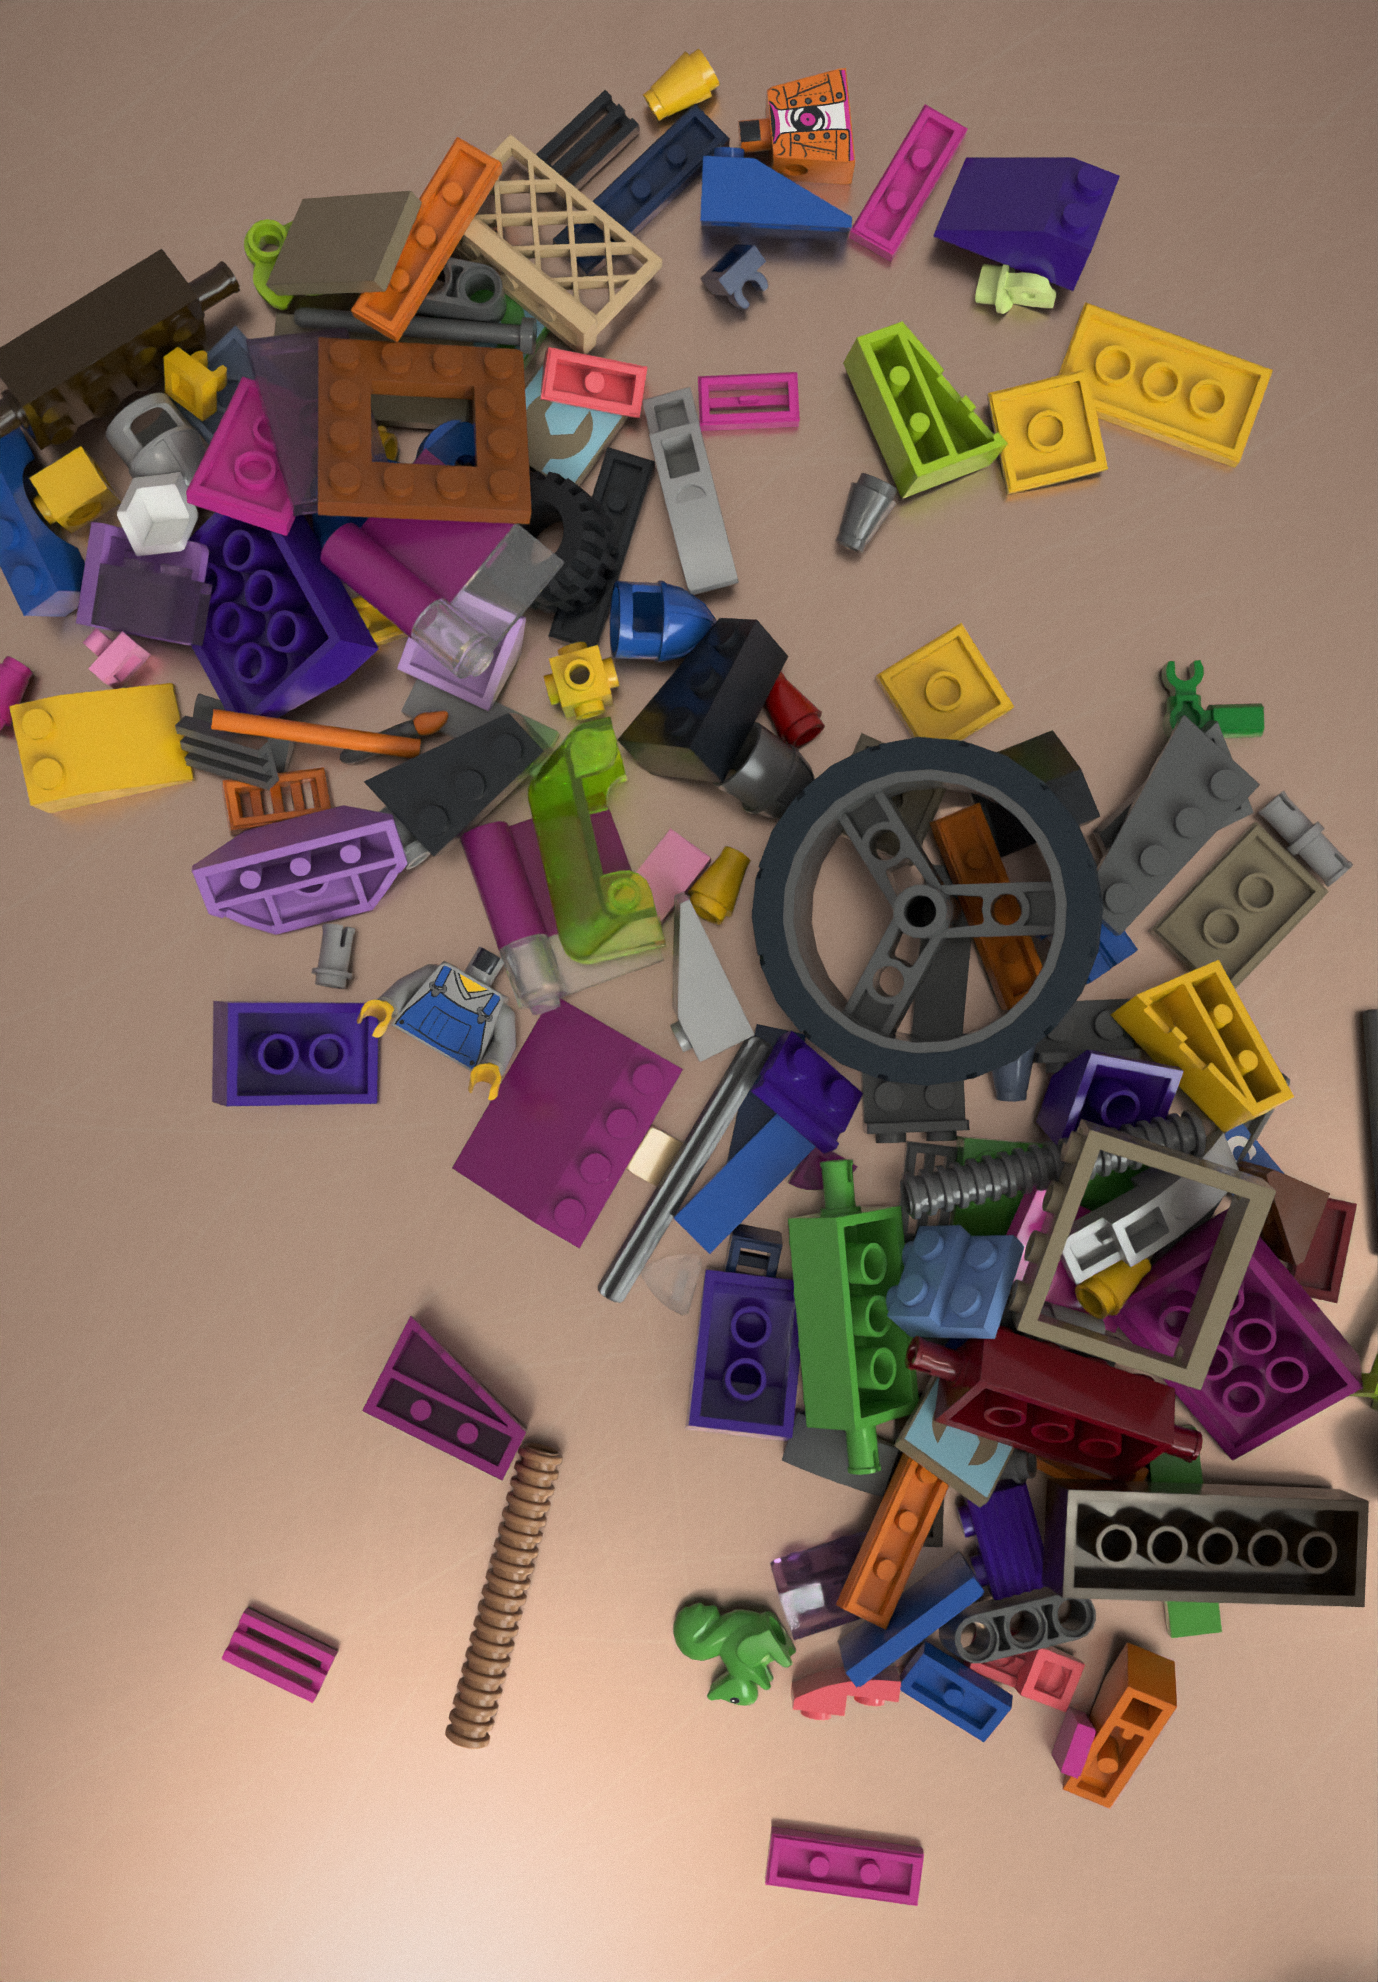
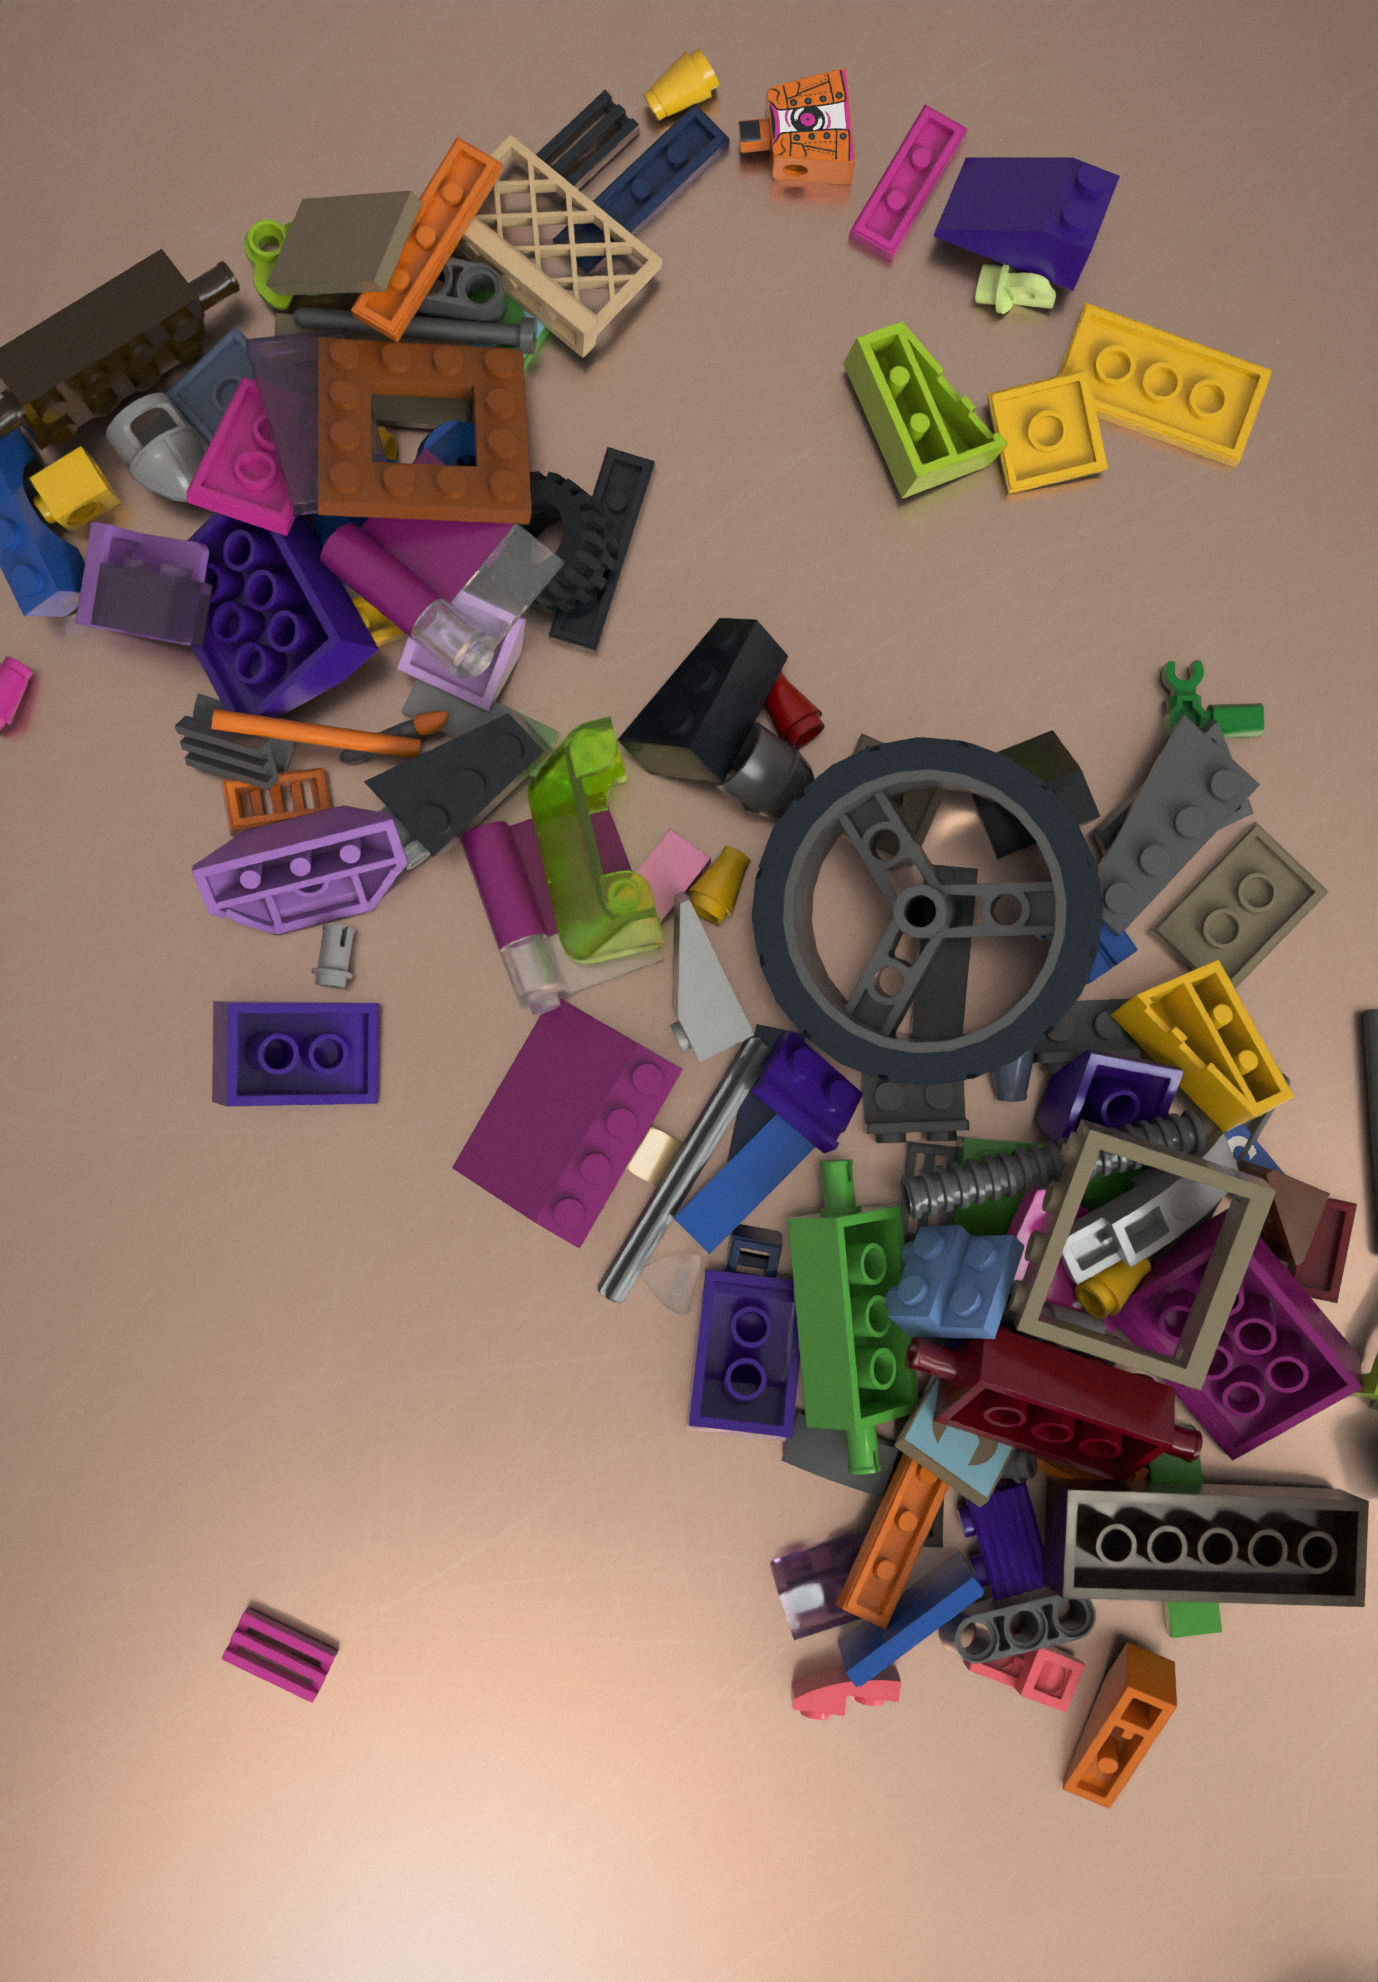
(99, 745): yellow slope -> none
(116, 659): bright pink tile -> none
(157, 514): white panel -> none
(192, 383): yellow tile -> none
(443, 1404): magenta wedge -> none
(453, 1015): torso -> none
(503, 1596): medium nougat piece -> none
(565, 436): tile -> none
(583, 699): yellow brick -> none
(593, 382): coral slope -> none
(656, 621): blue helmet -> none
(689, 491): light grey slope -> none
(733, 270): dark blue tile -> none
(742, 1640): bright green animal -> none
(753, 195): blue slope -> none
(755, 420): dark pink tile -> none
(809, 1173): magenta tile -> none
(844, 1866): dark pink tile -> none
(865, 511): dark grey cone -> none
(945, 688): yellow tile -> none
(955, 1691): blue plate -> none
(974, 859): orange tile -> none
(1073, 1742): dark pink tile -> none
(1305, 838): light grey pin -> none

